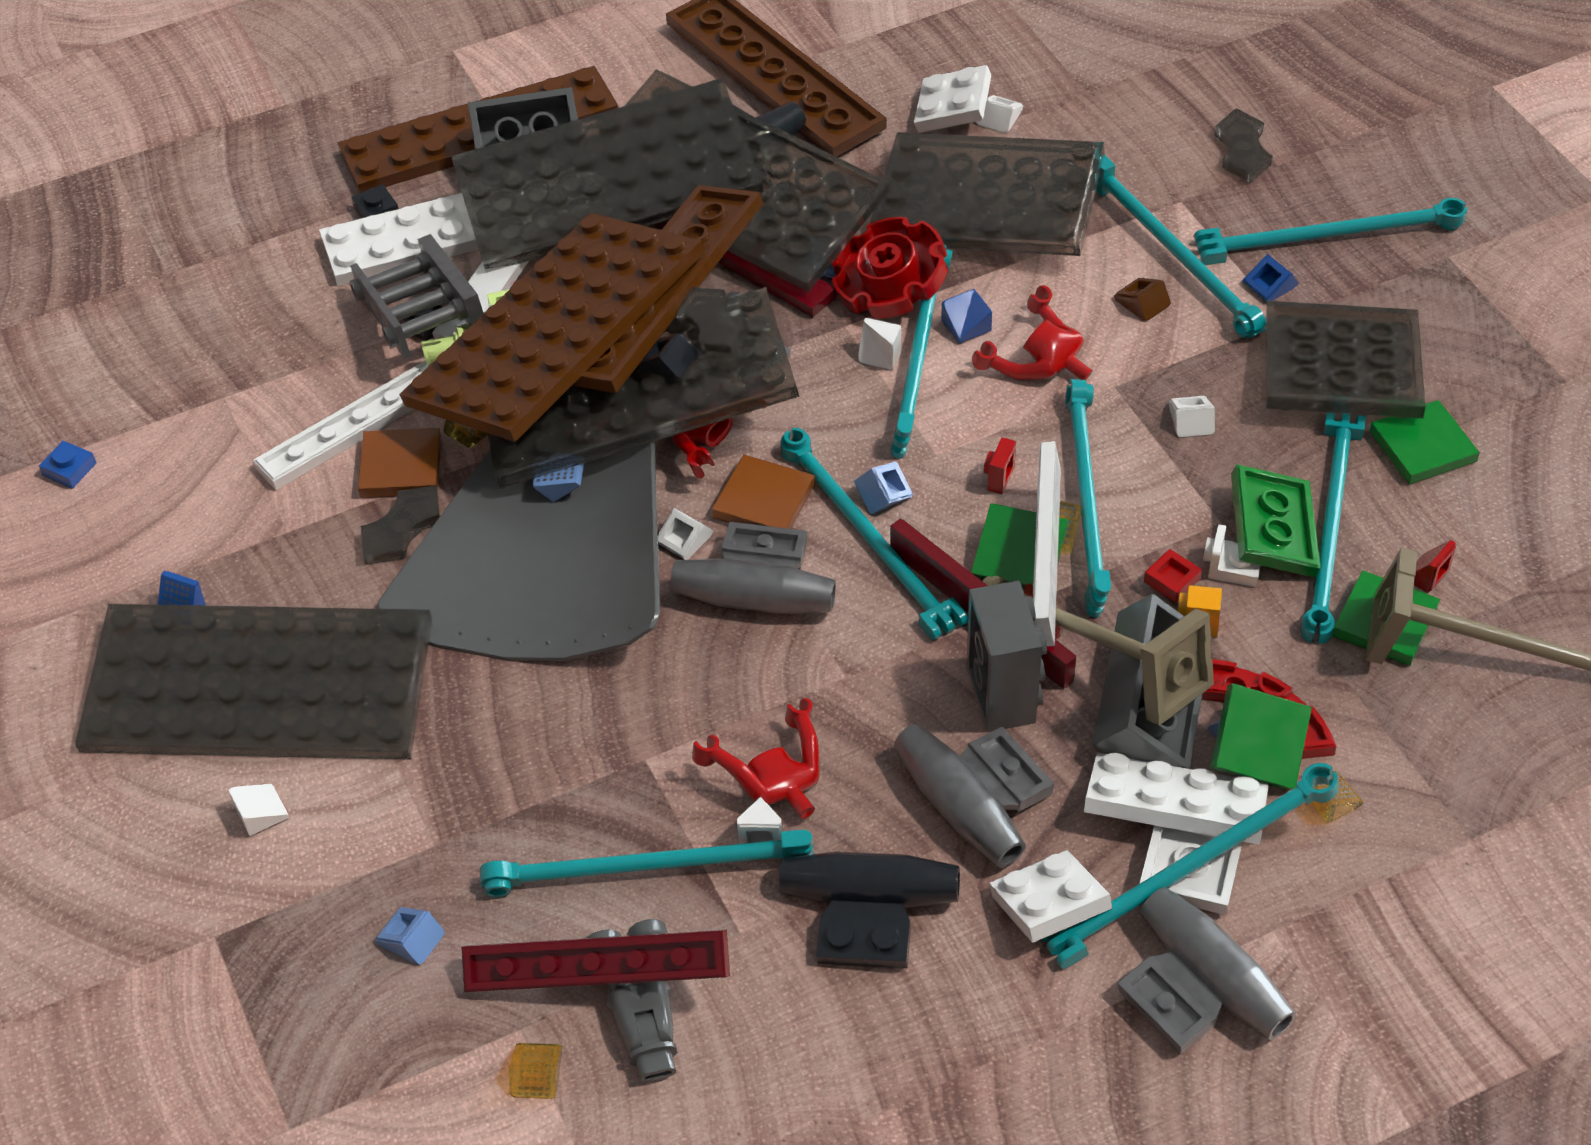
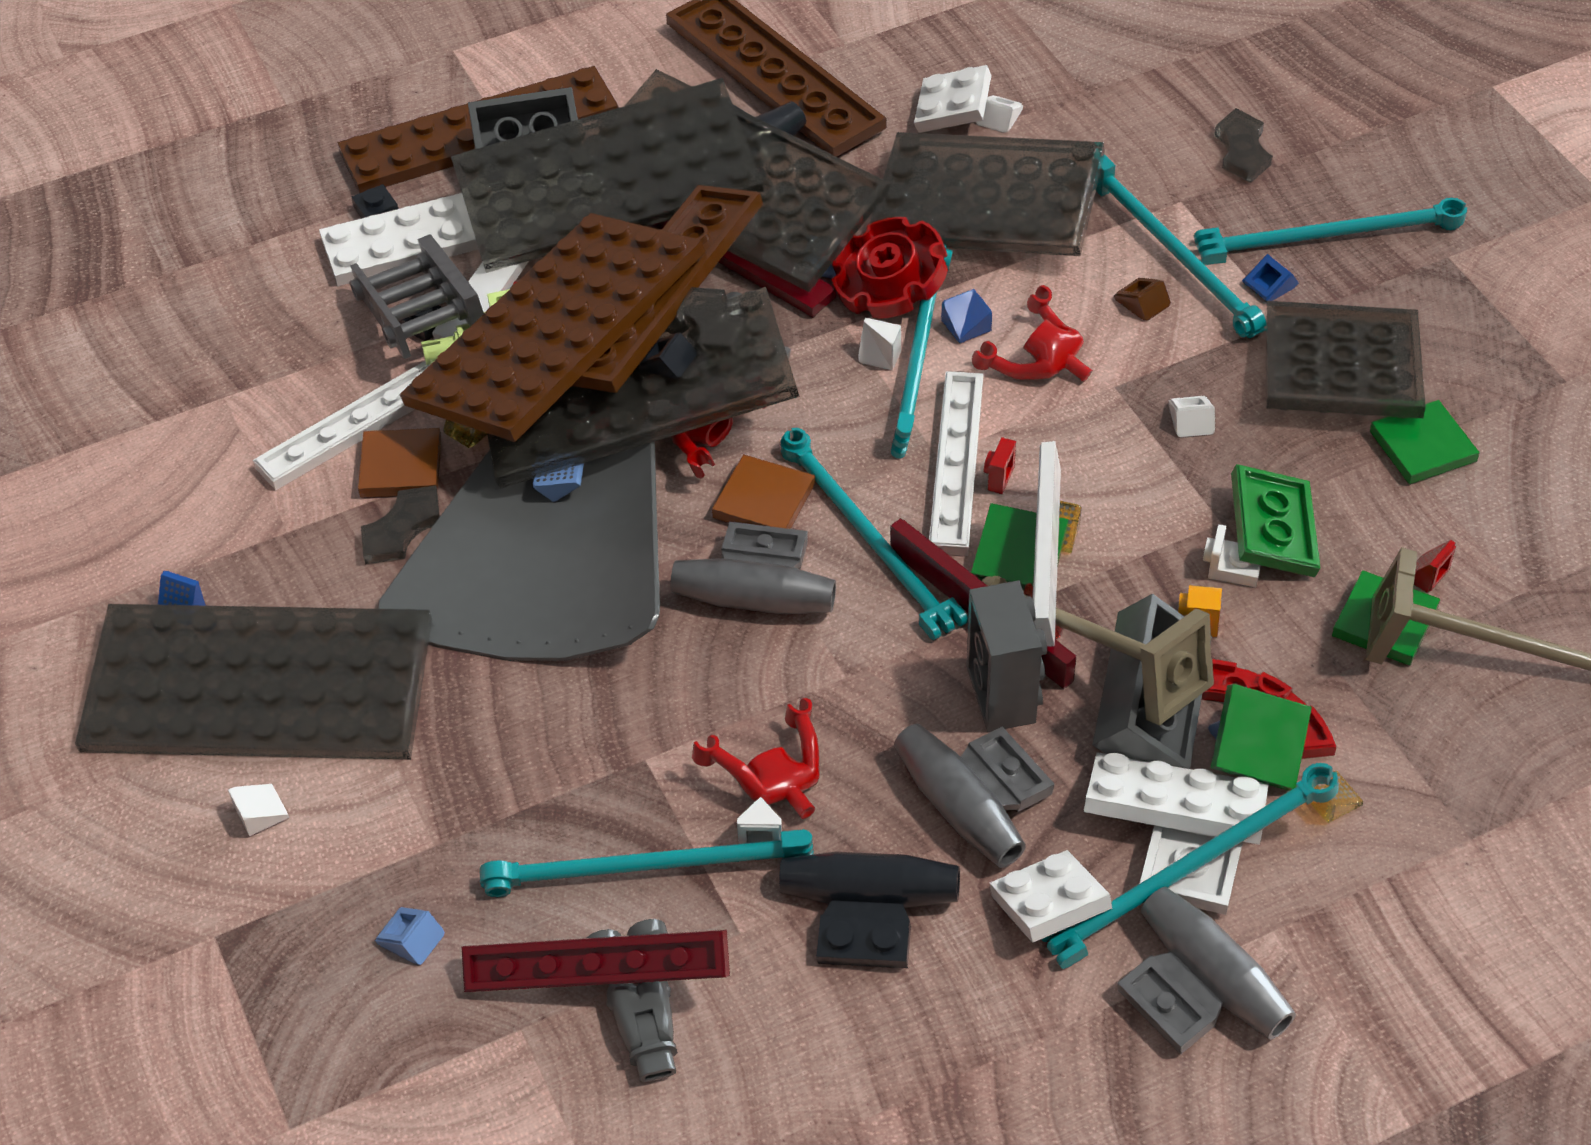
(67, 464): blue plate -> none
(535, 1070): clear yellow slope -> none
(683, 534): white slope -> none
(883, 487): medium blue slope -> none
(956, 462): none -> white tile
(1077, 397): teal hinge -> none
(1172, 575): red plate -> none
(1320, 612): teal hinge -> none

